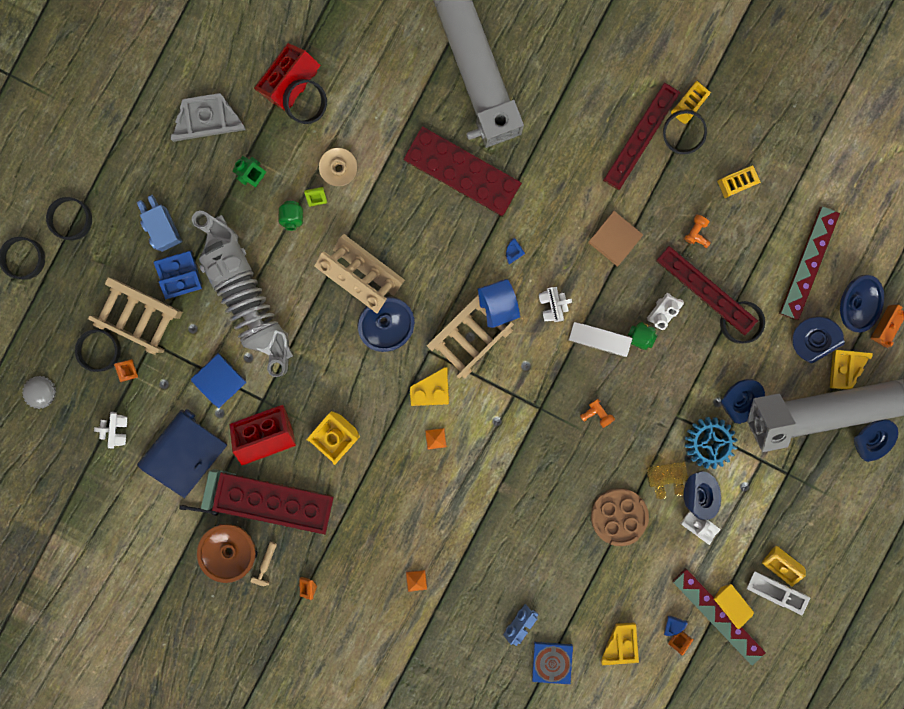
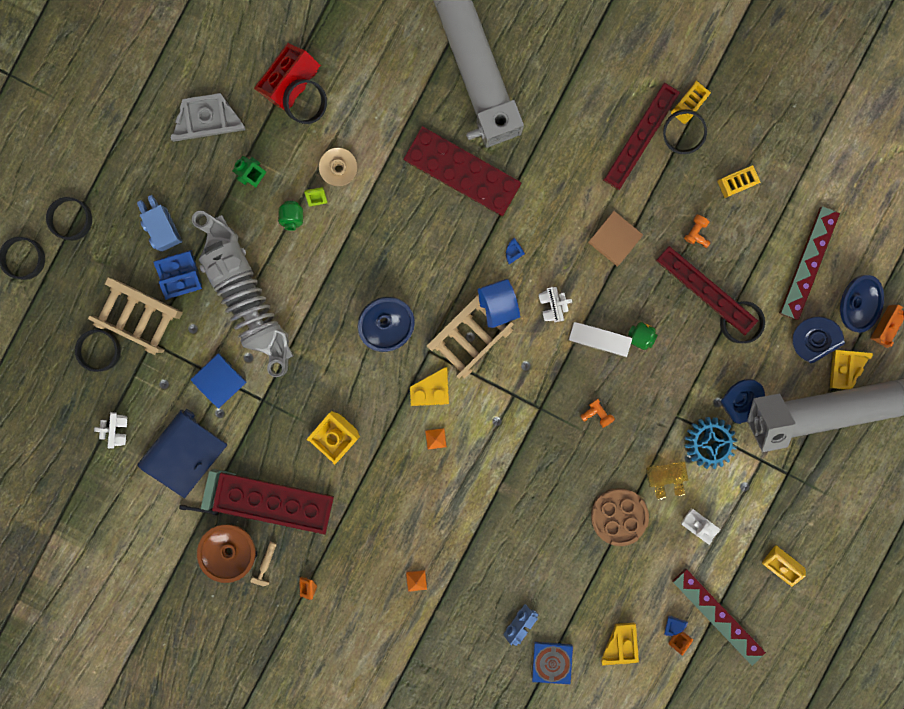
(39, 392): light grey hat -> none
(126, 370): orange slope -> none
(261, 435): red slope -> none
(368, 265): tan fence -> none
(664, 311): white hips -> none
(702, 495): dark blue hat -> none
(733, 605): yellow slope -> none
(778, 593): white slope -> none
(876, 440): dark blue hat -> none

